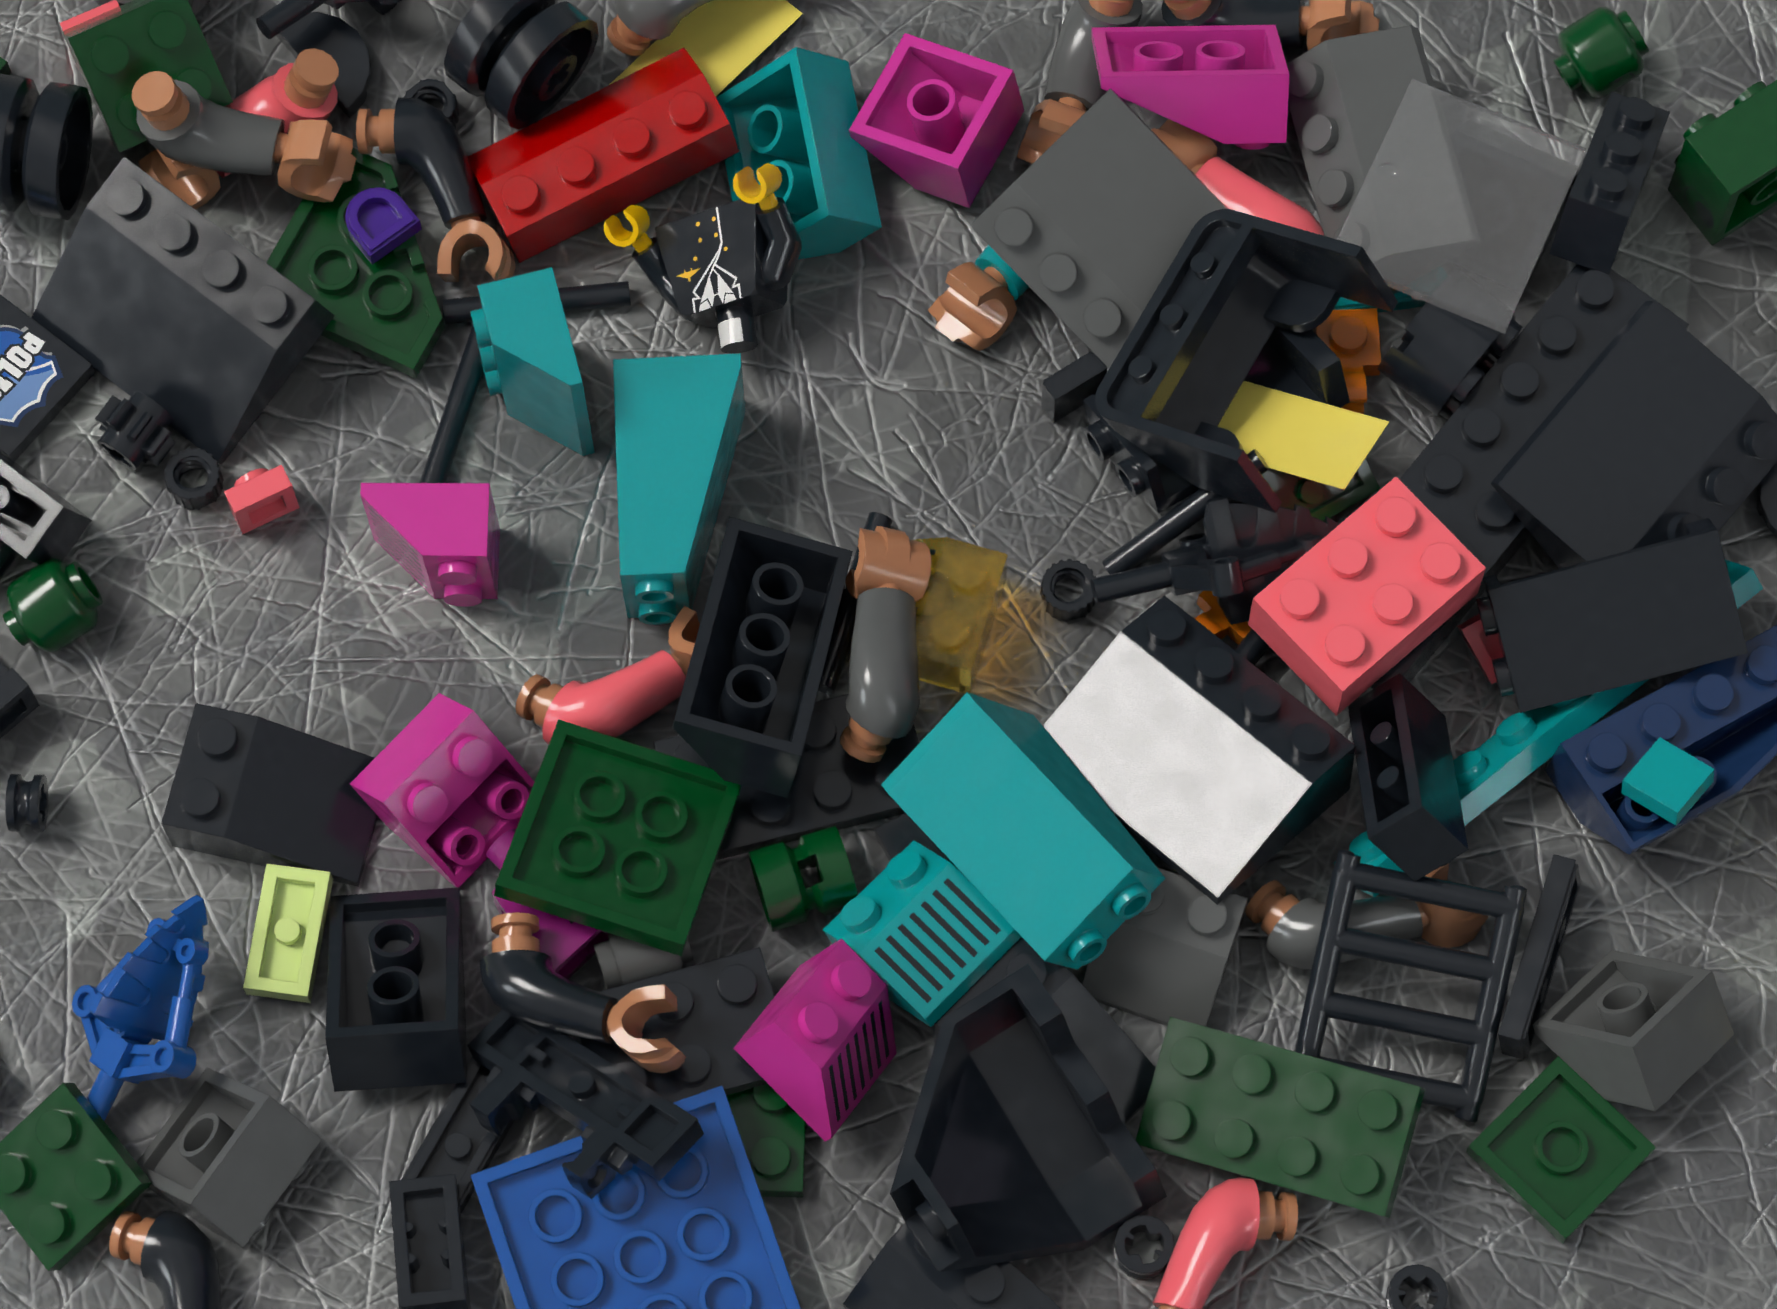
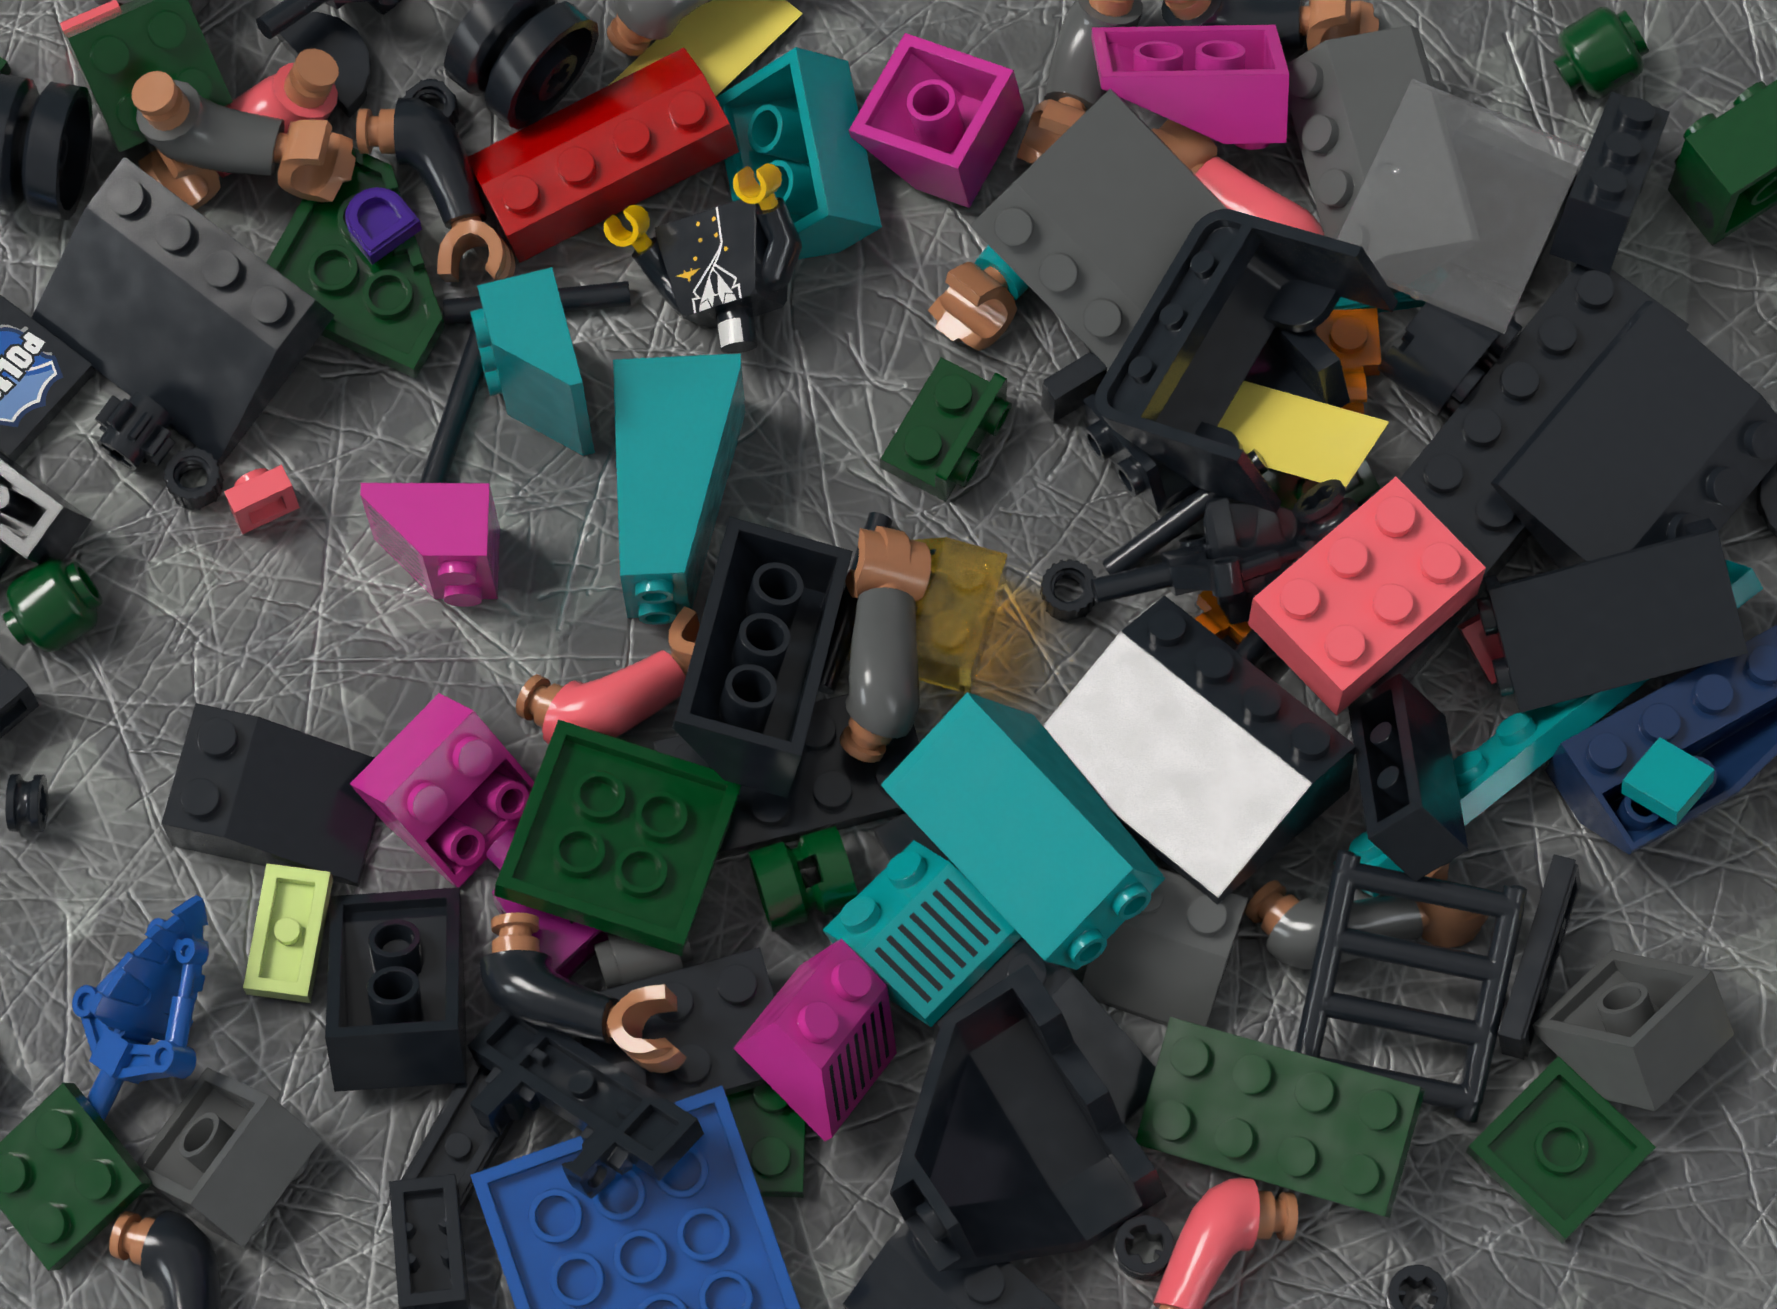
(944, 429): none -> dark green bracket
(1324, 508): none -> black bush

